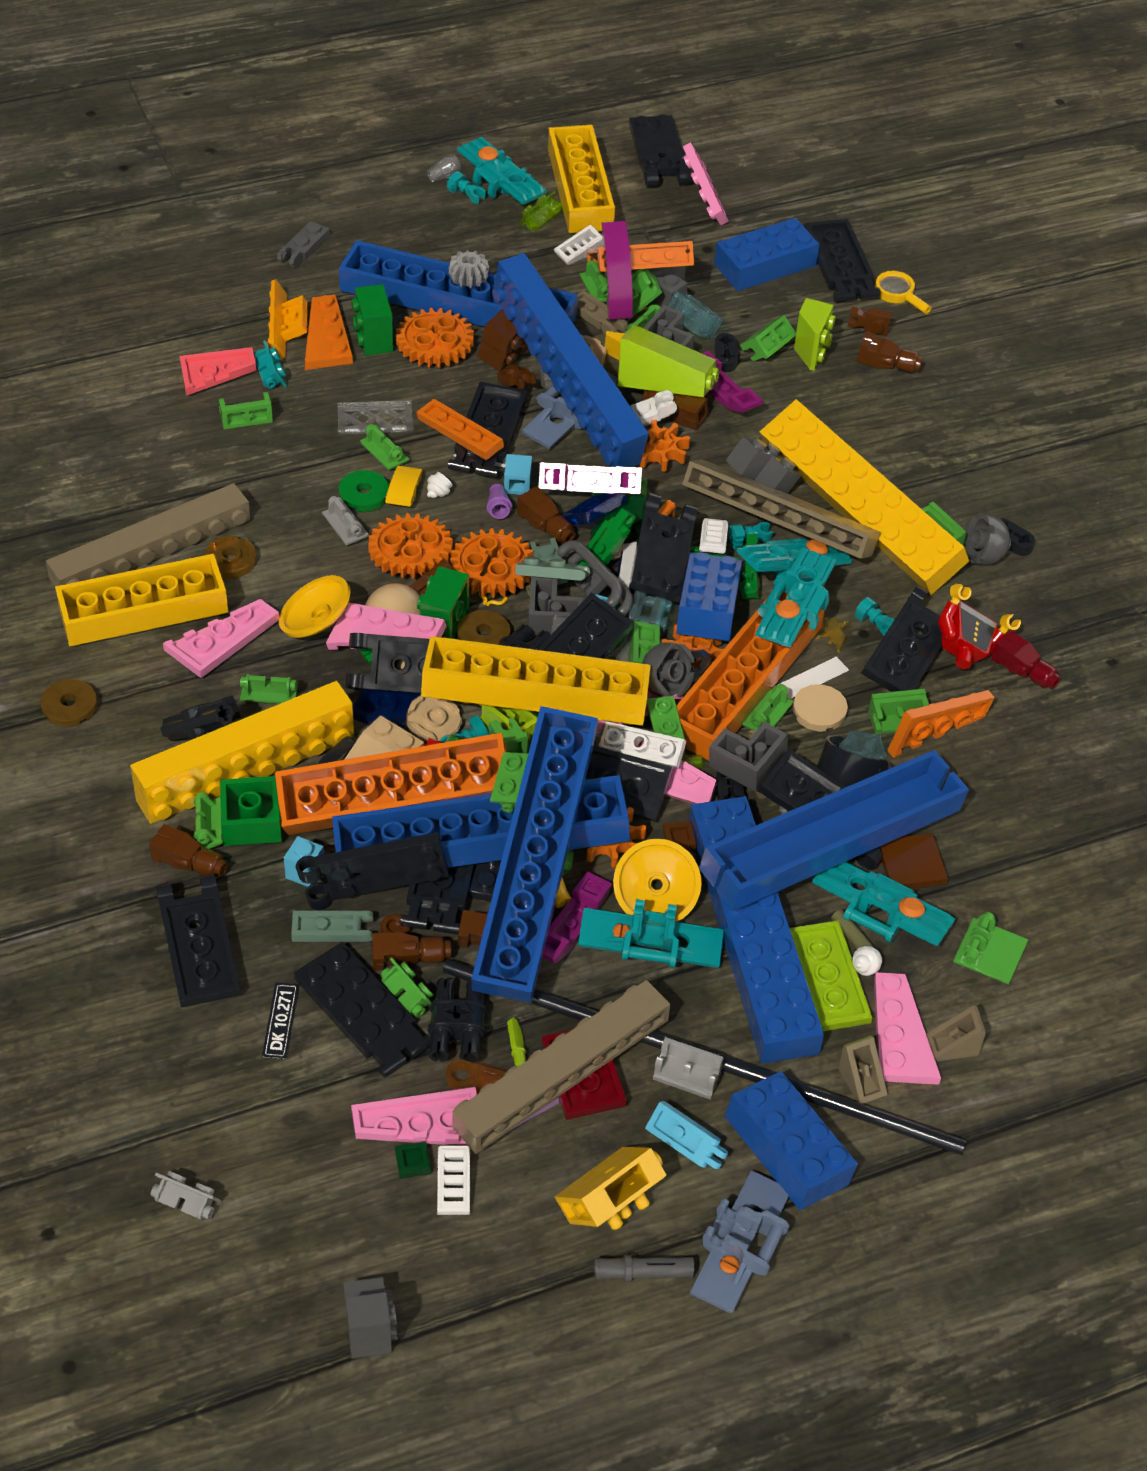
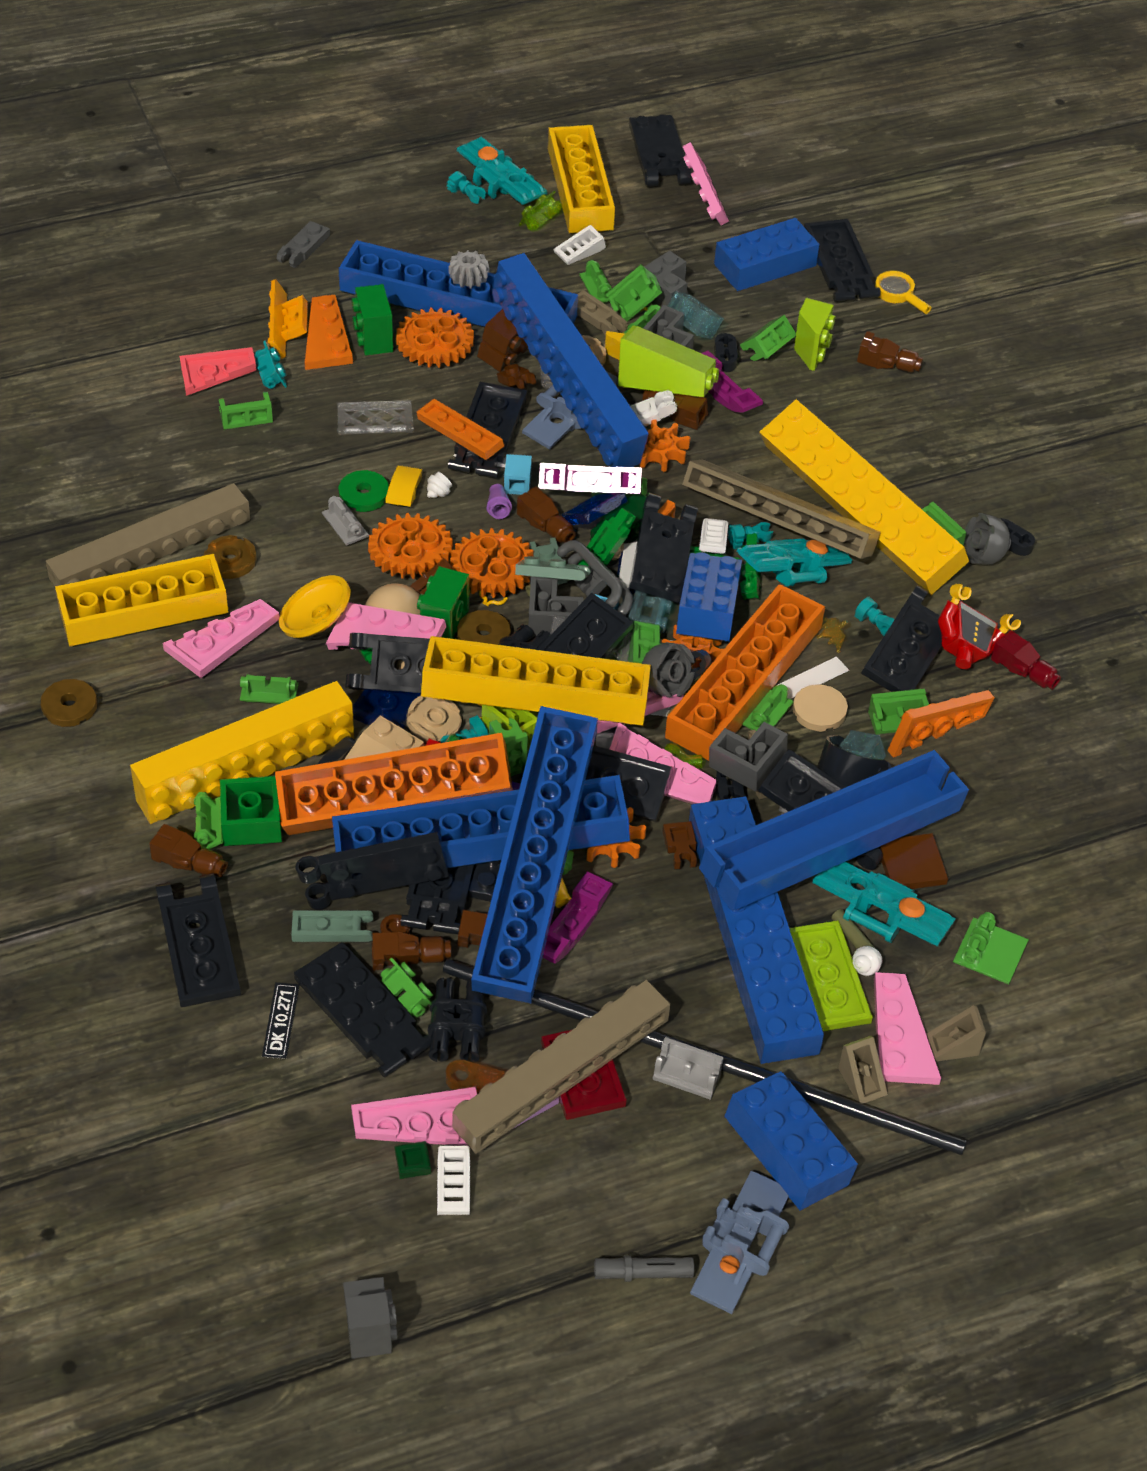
(197, 1200): light grey hinge -> none
(201, 719): black piece -> none
(299, 849): medium azure brick -> none
(383, 448): bright green hinge -> none
(443, 168): clear cone -> none
(509, 780): bright green hinge -> none
(517, 1043): lime piece -> none
(611, 1187): yellow piece -> none
(618, 269): magenta slope -> none
(650, 255): orange panel -> none
(652, 929): teal piece -> none
(656, 746): white tile -> none
(663, 862): yellow dish -> none
(665, 716): bright green hinge -> none
(686, 1136): medium azure hinge -> none
(763, 464): dark grey brick -> none
(786, 617): teal piece -> none
(873, 320): reddish brown plate -> none

